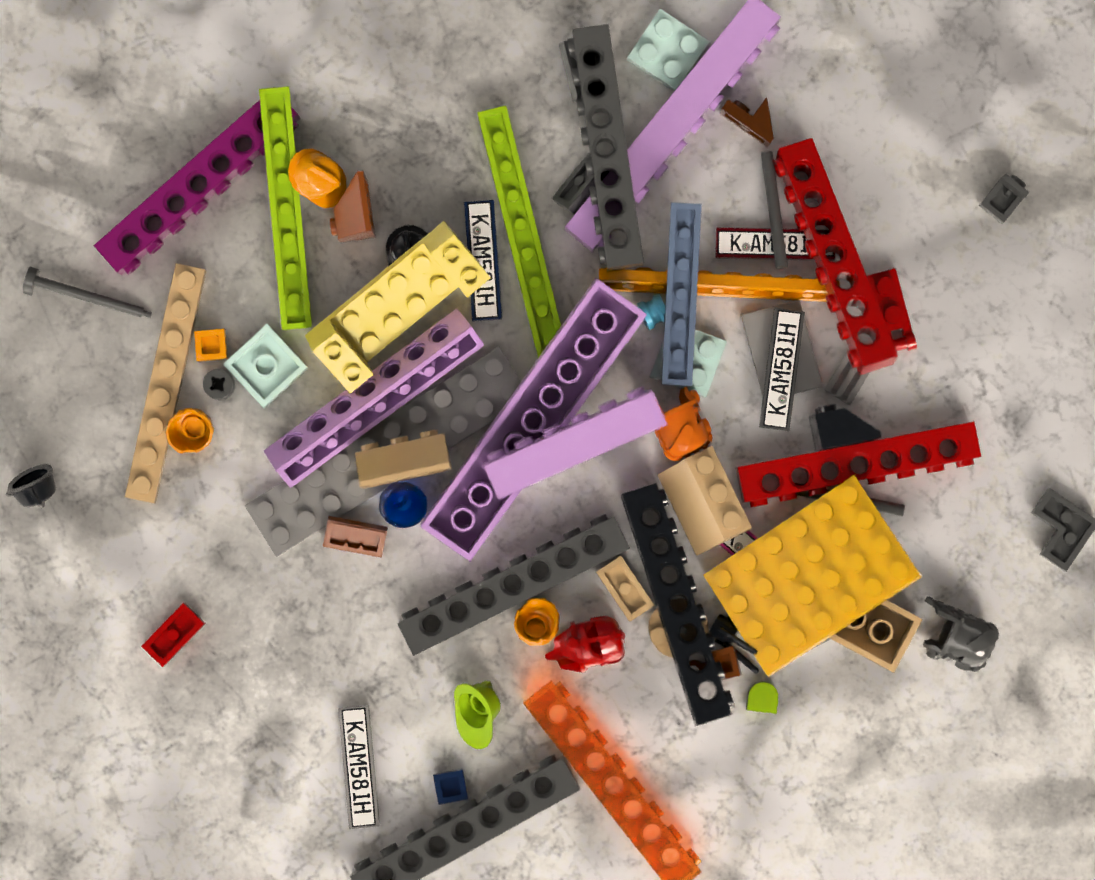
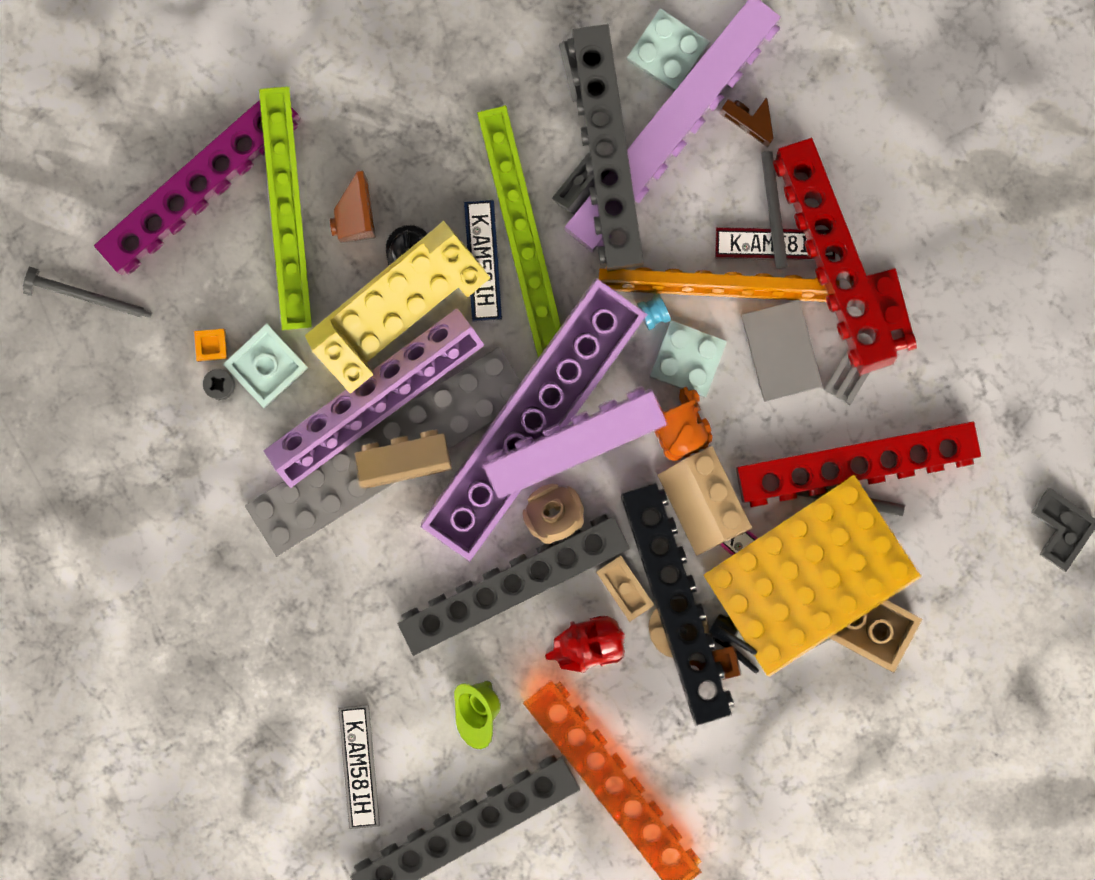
(33, 486): black piece -> none
(165, 382): tan plate -> none
(173, 634): red plate -> none
(189, 430): light orange hair -> none
(317, 177): light orange piece -> none
(355, 536): plate -> none
(403, 504): clear blue piece -> none
(450, 786): dark blue plate -> none
(537, 621): light orange hair -> none
(557, 527): none -> tan plate
(681, 293): sand blue plate -> none
(762, 698): lime tile -> none
(781, 369): tile -> none
(839, 428): black slope -> none
(962, 638): dark grey helmet -> none
(1004, 197): dark grey bracket -> none

